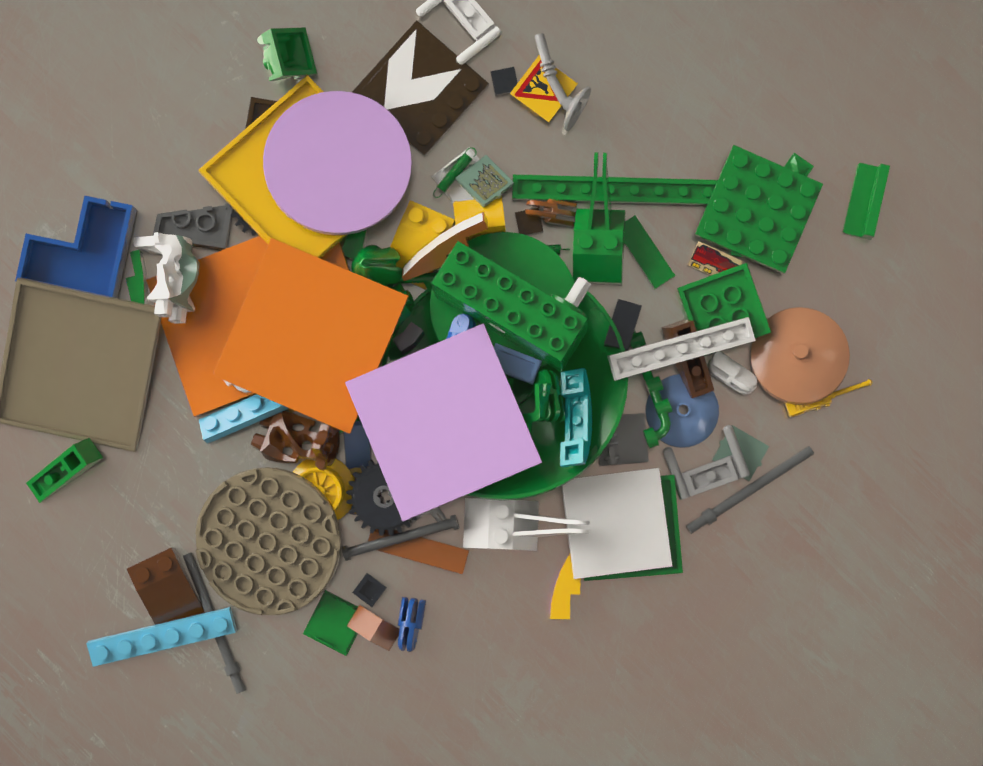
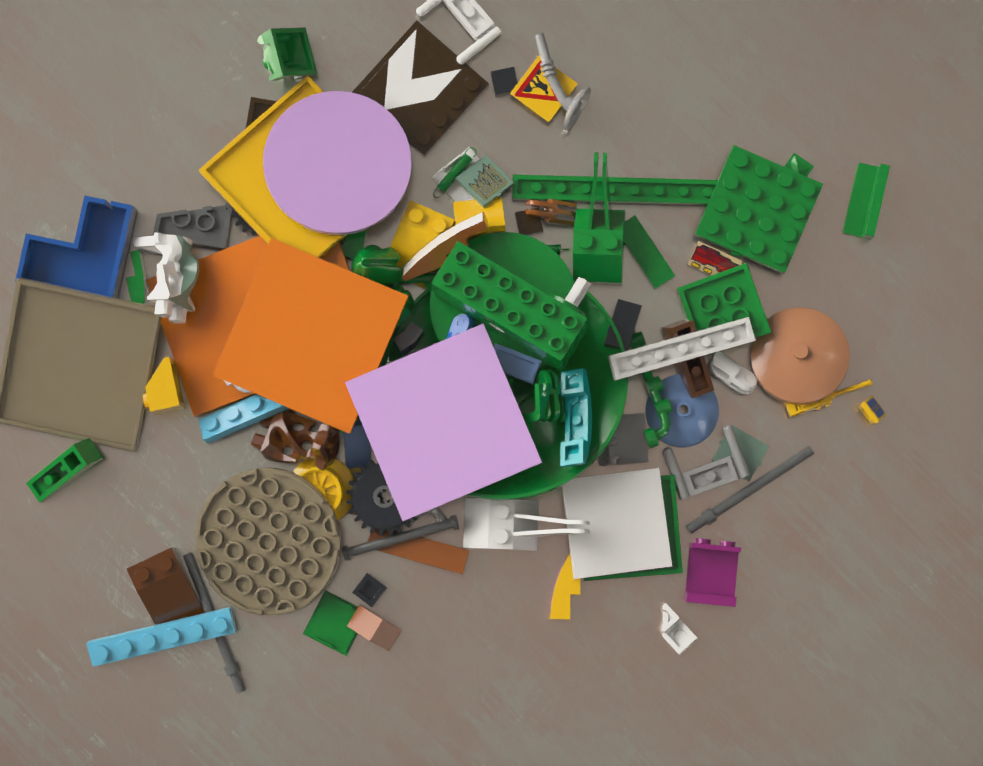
(164, 389): none -> yellow slope
(410, 622): blue arm -> none
(675, 631): none -> white slope
(712, 573): none -> magenta panel
(872, 410): none -> yellow slope

